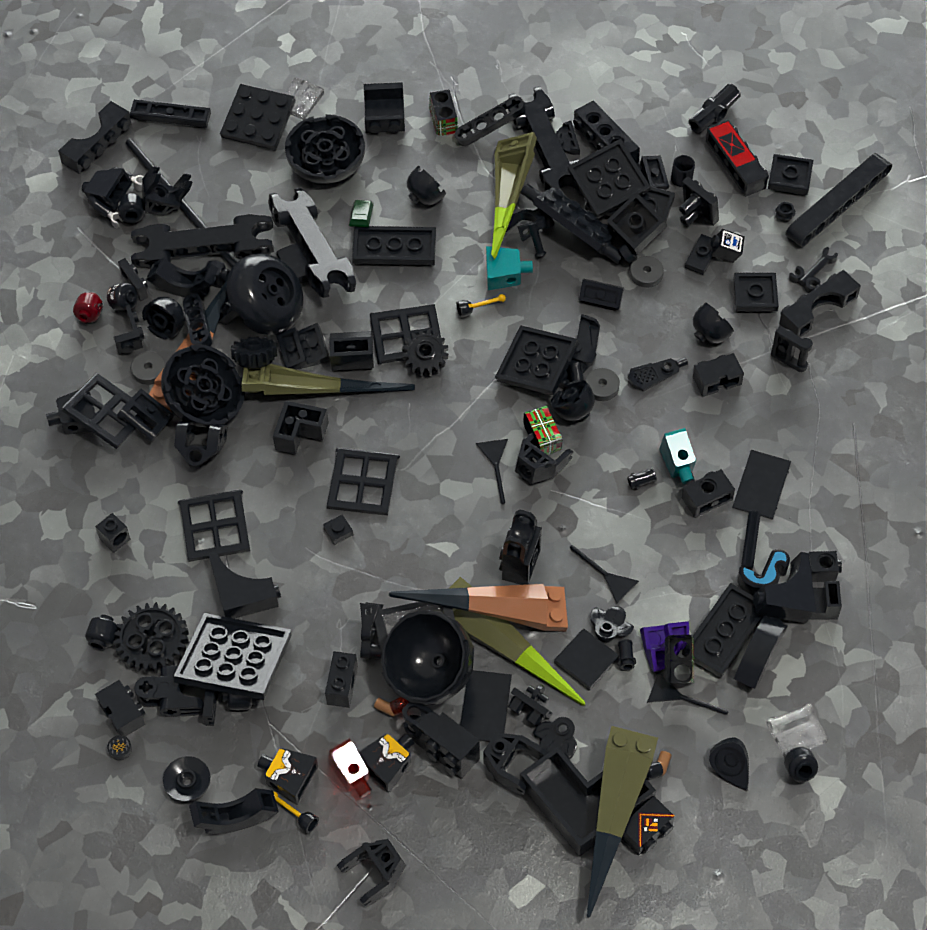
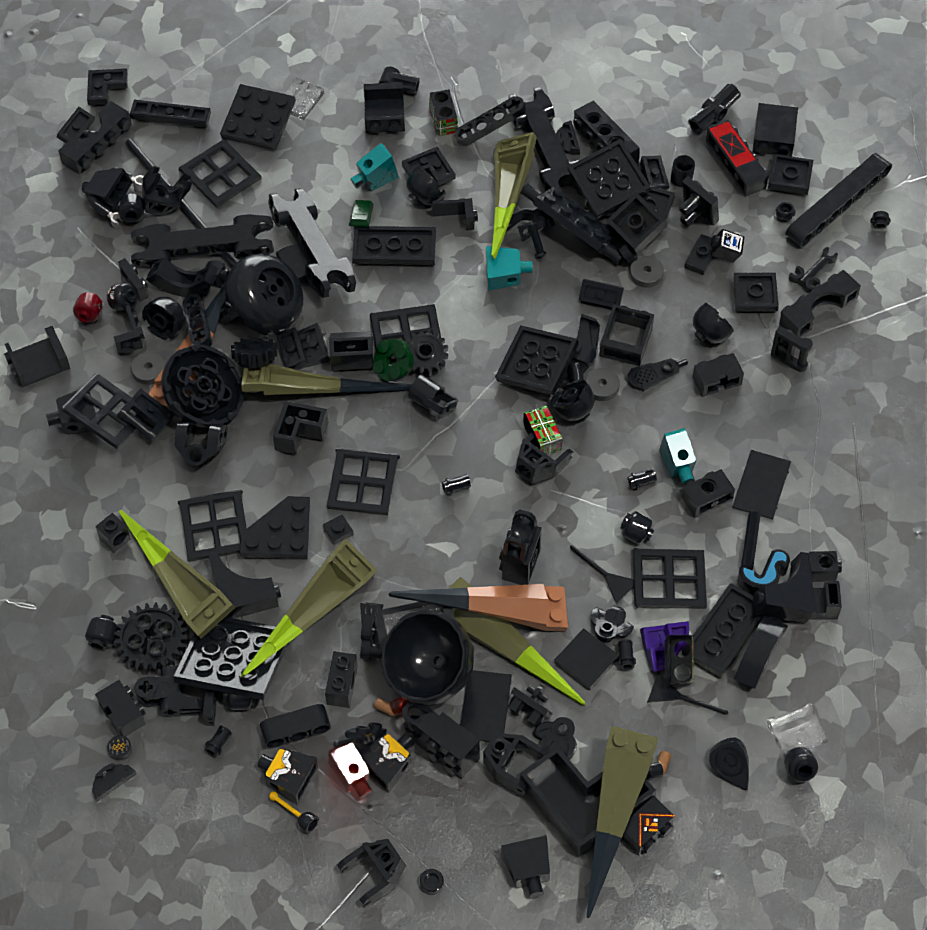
(38, 359): none -> black panel
(77, 126): none -> black plate
(101, 80): none -> black plate
(110, 778): none -> black tile
(182, 770): black dish -> none
(195, 597): none -> olive plate
(215, 745): none -> black pin
(221, 172): none -> black window
(234, 815): black arch -> none
(279, 532): none -> black plate
(295, 726): none -> black beam
(324, 138): black brick -> none
(333, 582): none -> olive plate
(362, 734): none -> black piece
(375, 169): none -> teal torso
(382, 359): none -> dark green plate
(392, 75): none -> black piece
(429, 395): none -> black piece
(431, 881): none -> black tile
(433, 163): none -> black plate
(455, 484): none -> black pin
(456, 207): none -> black bracket
(465, 307): hinge -> none
(493, 451): black piece -> none
(528, 864): none -> black torso
(623, 351): none -> black window
(636, 527): none -> black head
(669, 578): none -> black window
(775, 129): none -> black brick
(880, 219): none -> black plate

